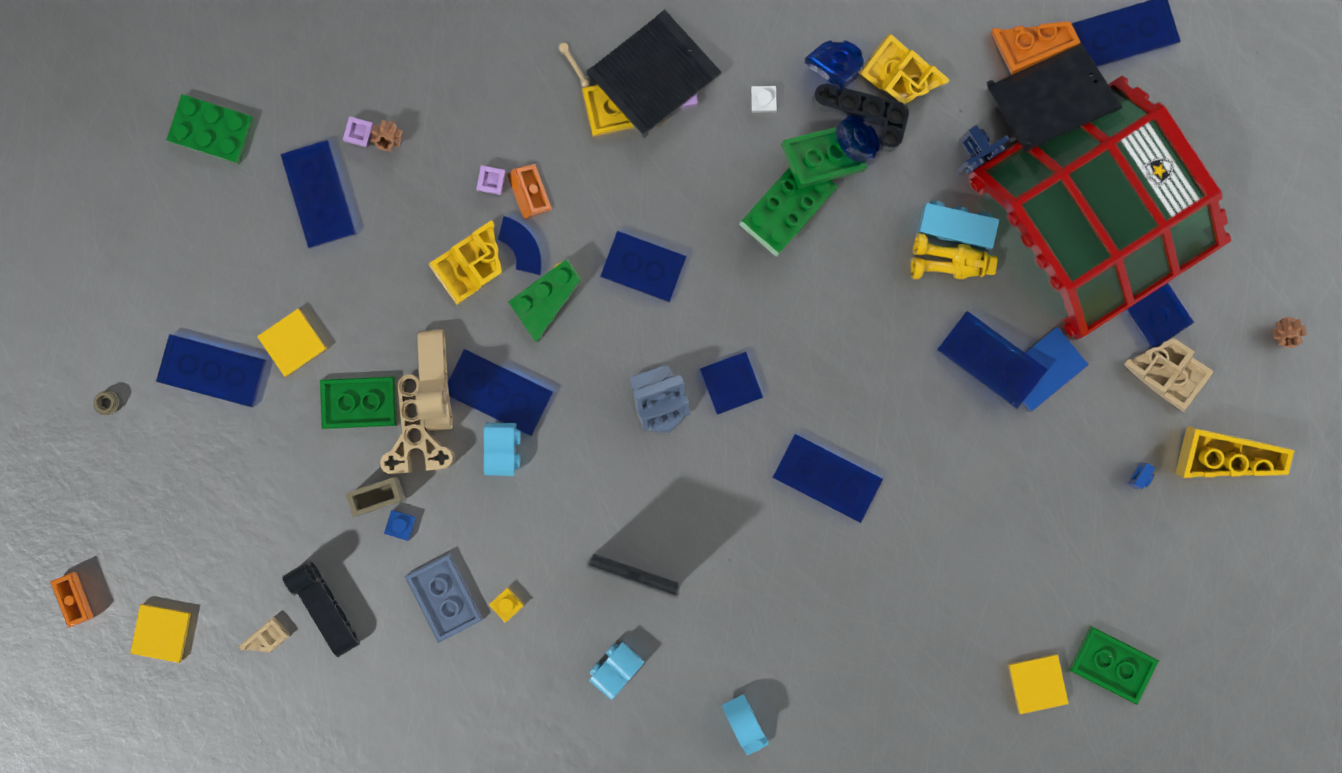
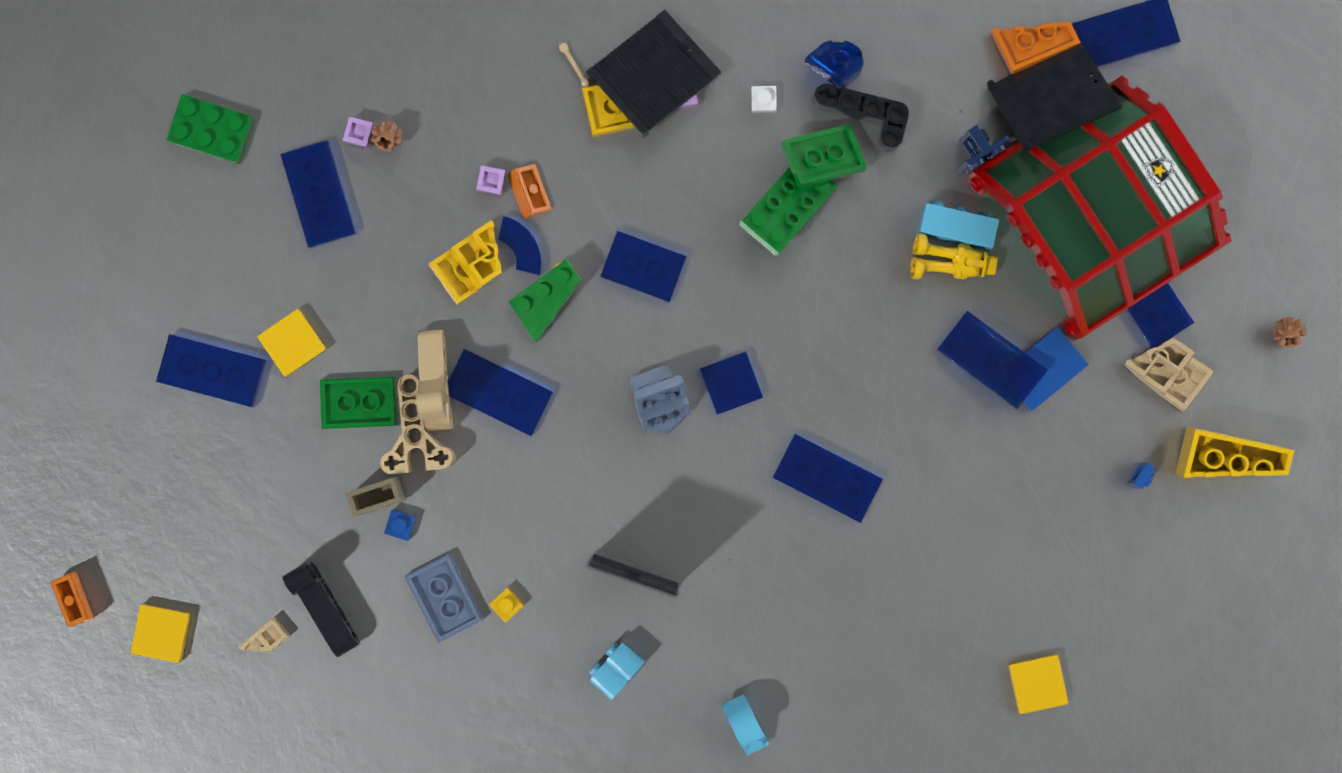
(99, 402): dark tan plate -> none
(500, 449): medium azure brick -> none
(857, 139): clear blue tile -> none
(900, 71): yellow slope -> none
(1113, 665): green tile -> none

